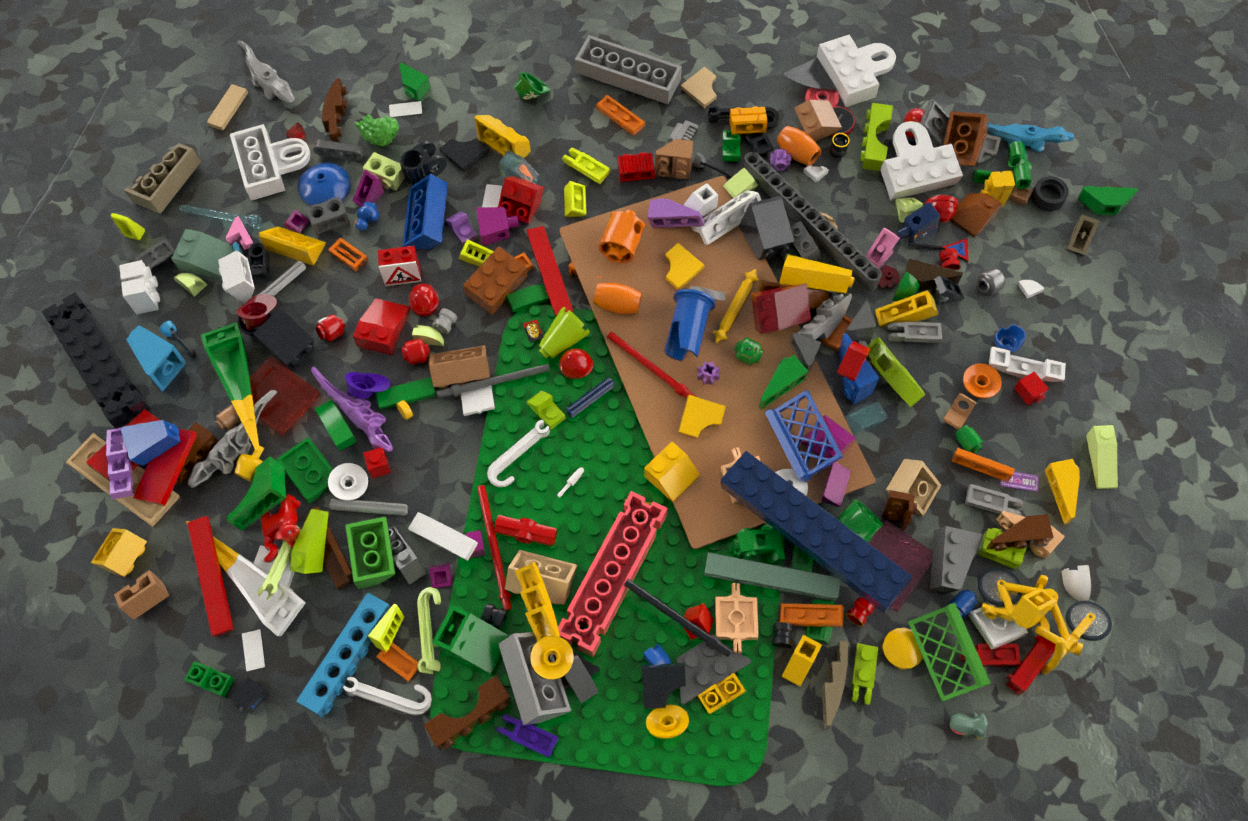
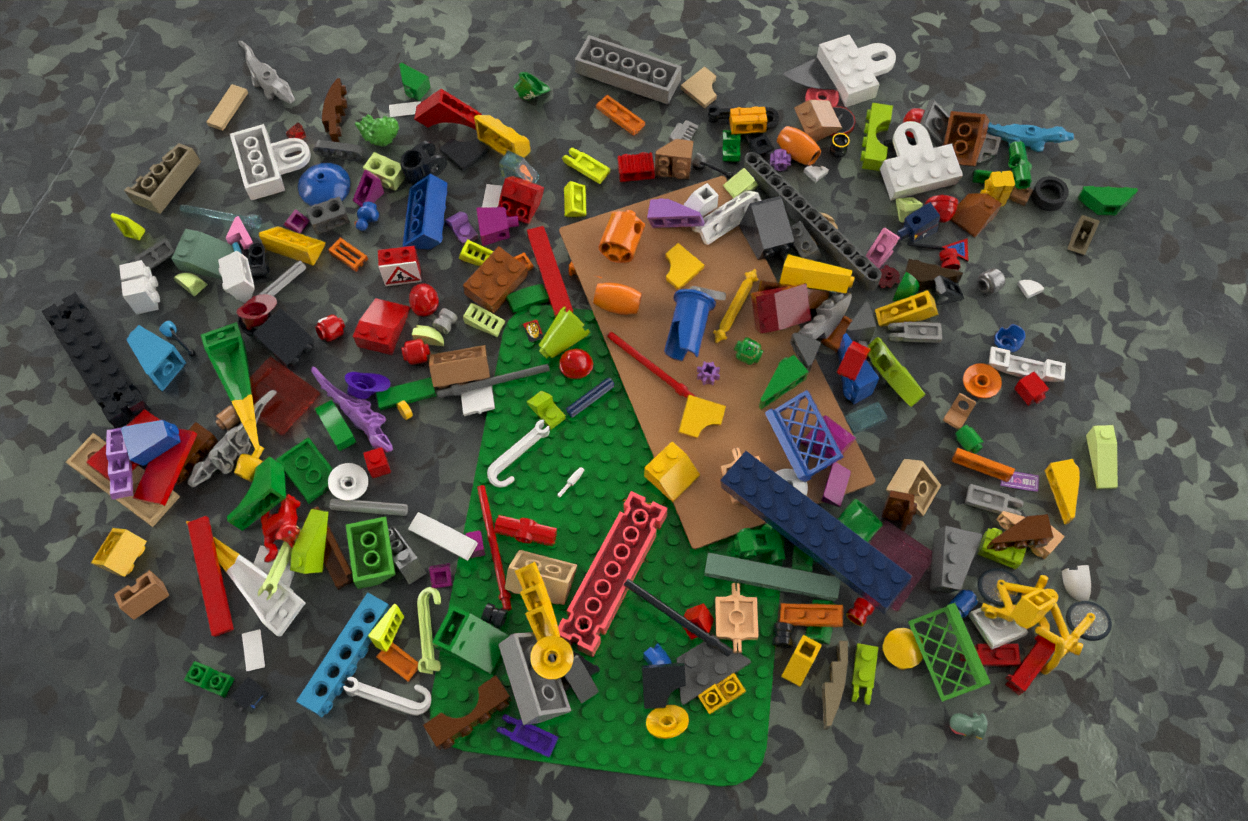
(445, 108): none -> red arch
(479, 311): none -> yellowish green slope

